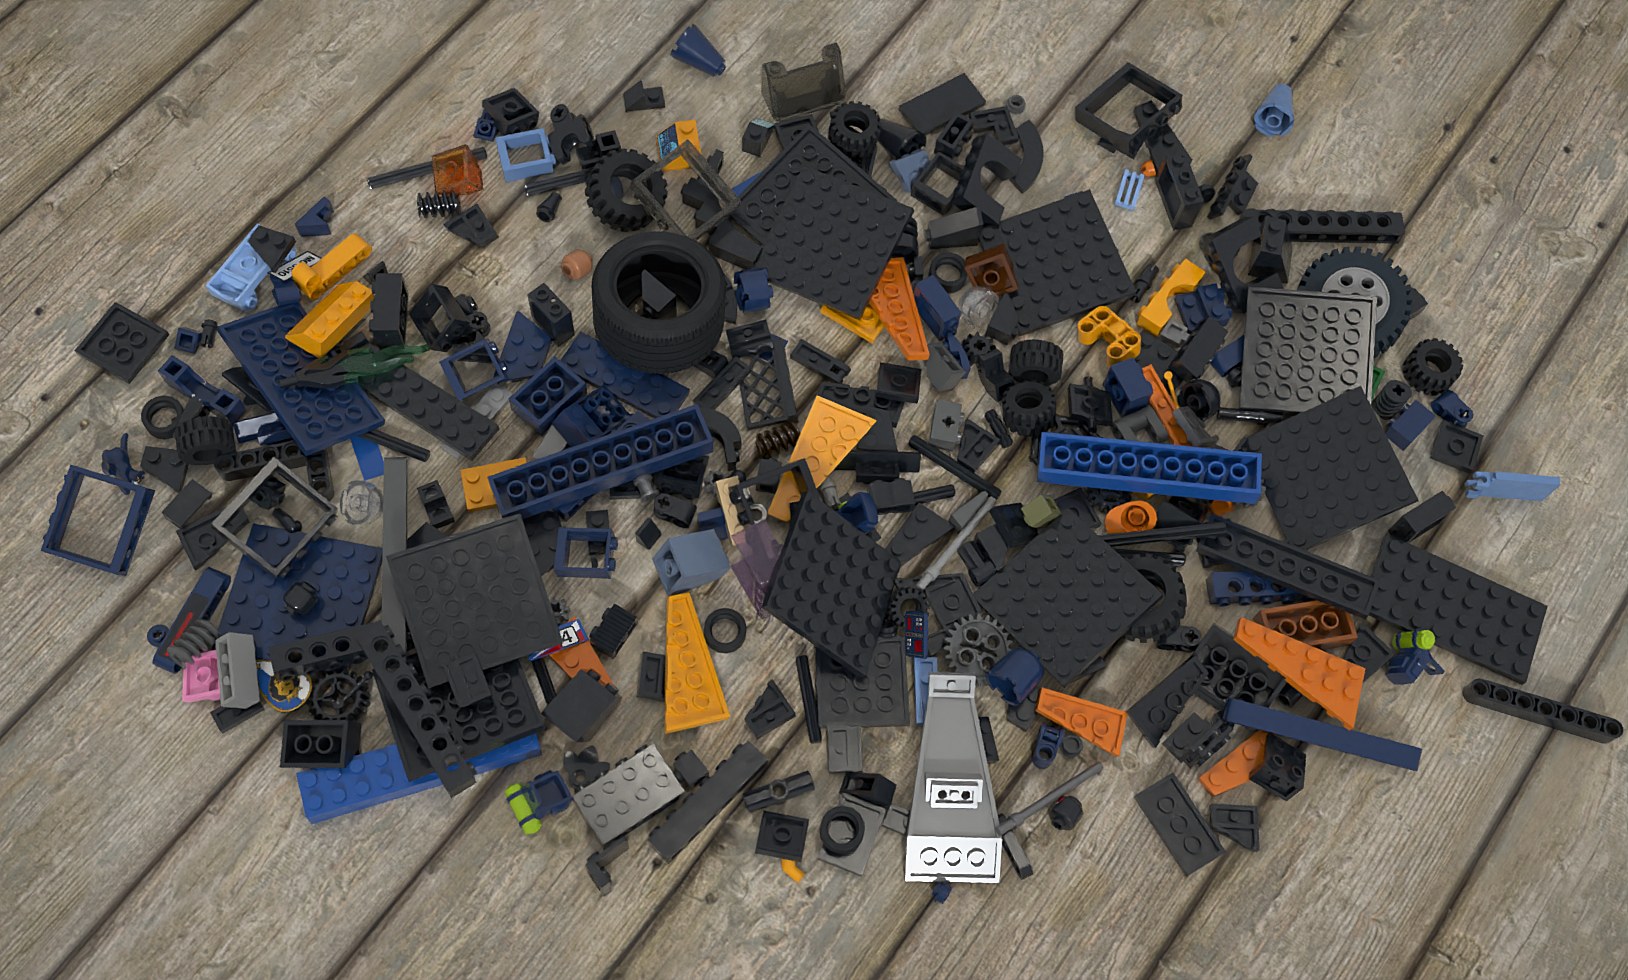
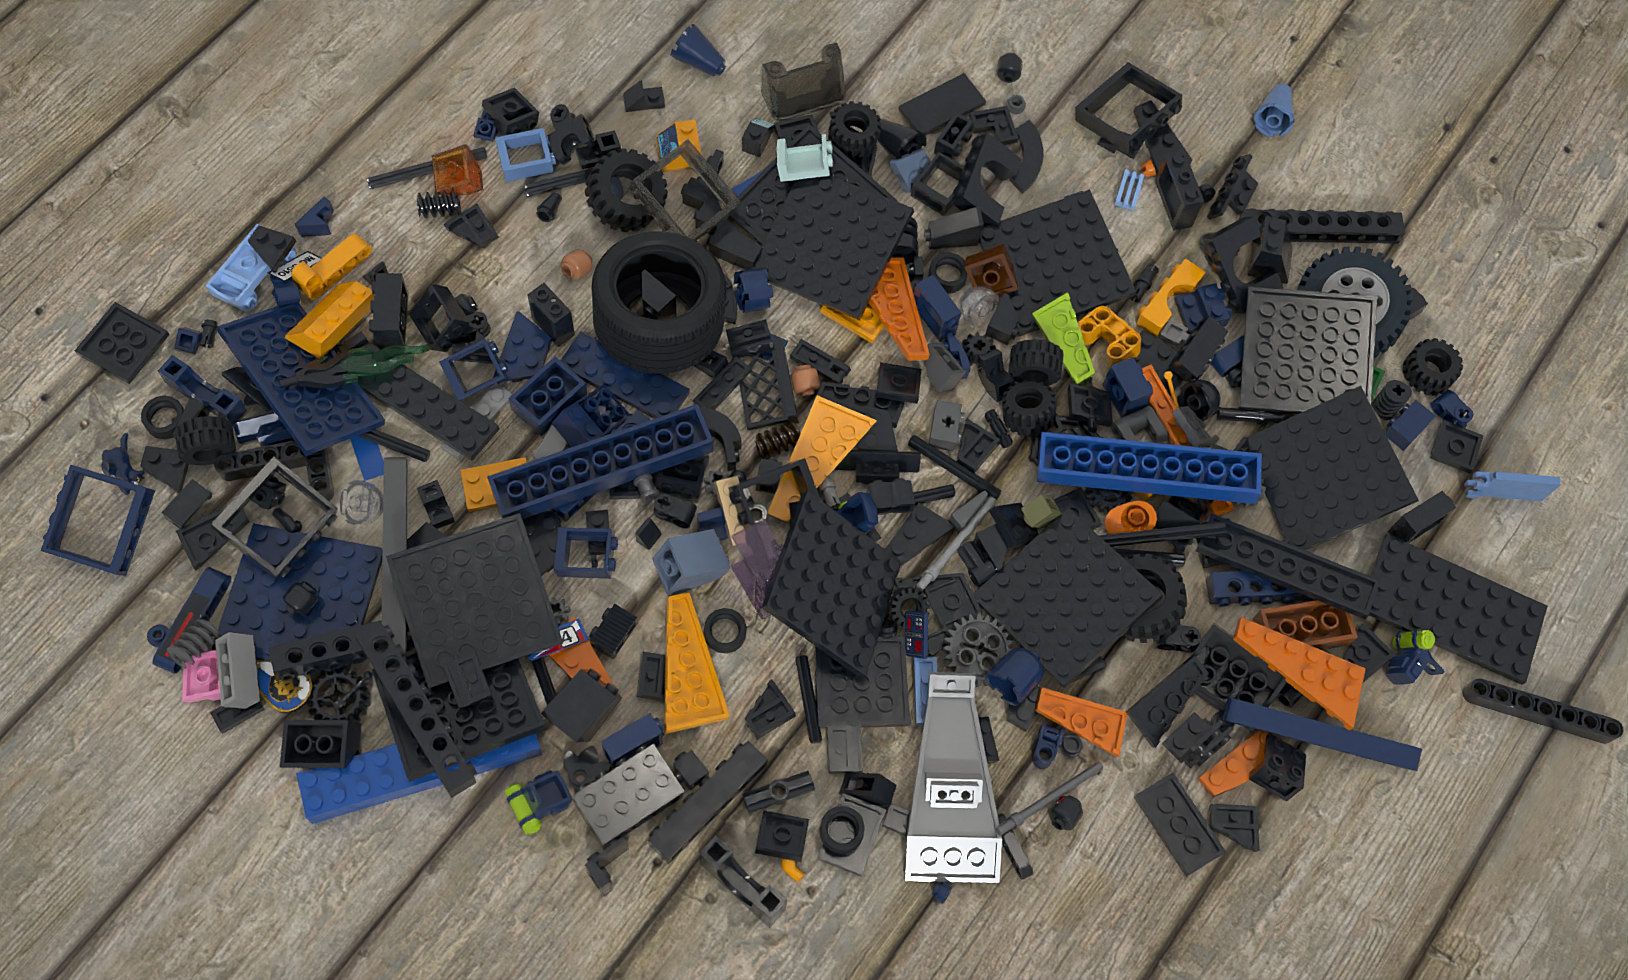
(630, 738): none -> dark blue window
(761, 901): none -> black arch
(804, 161): none -> light aqua panel
(805, 380): none -> nougat head
(1009, 67): none -> black head
(1060, 327): none -> lime wing

